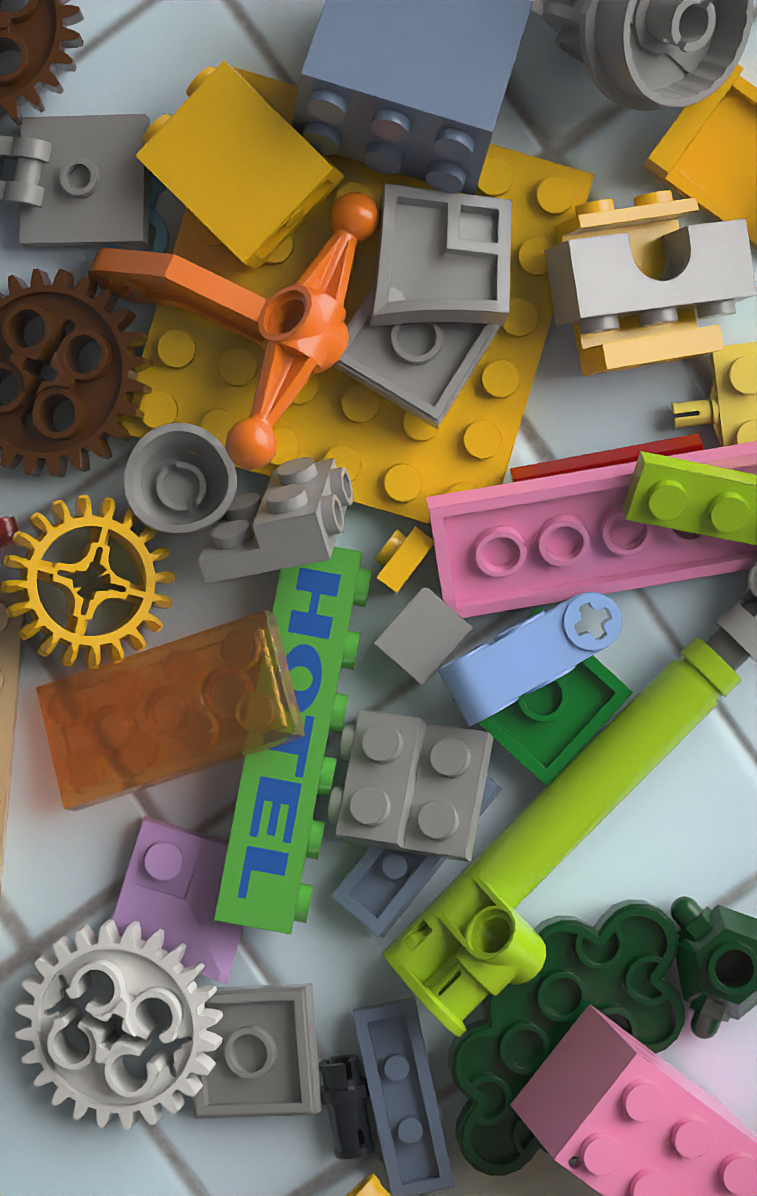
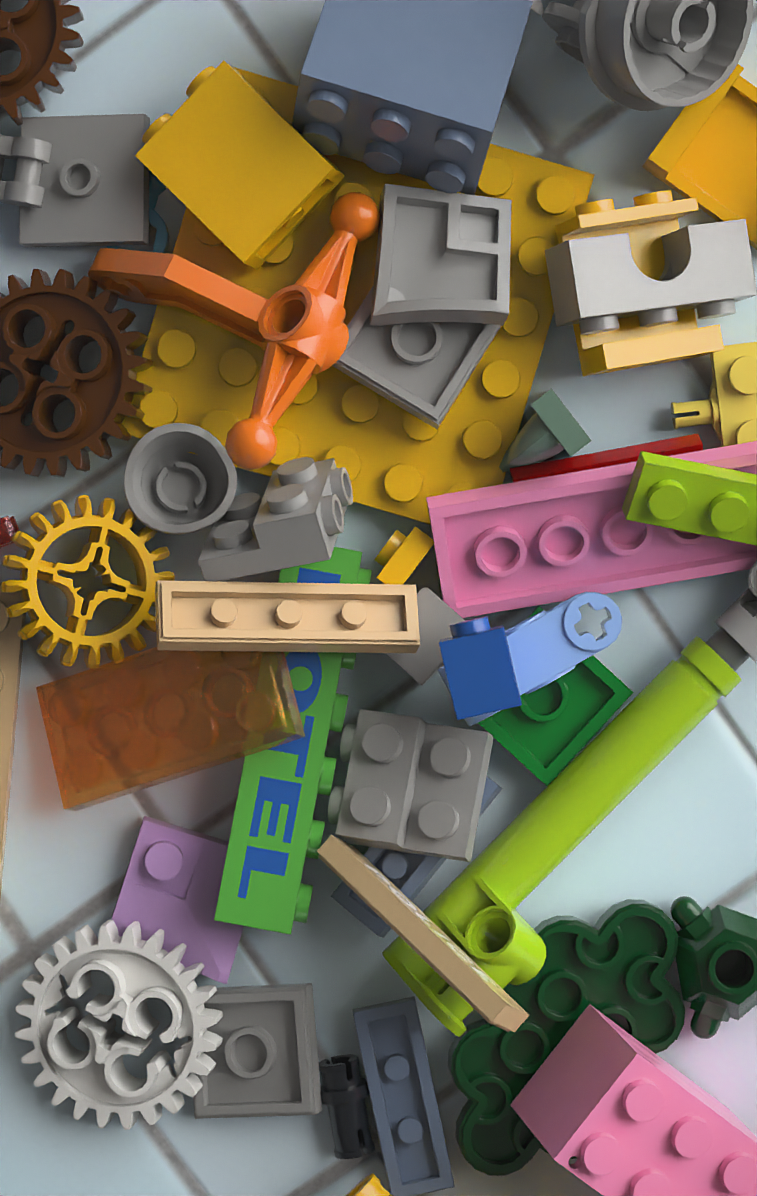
(286, 617): none -> tan tile
(422, 935): none -> tan tile
(479, 668): none -> blue brick
(545, 434): none -> sand green tile

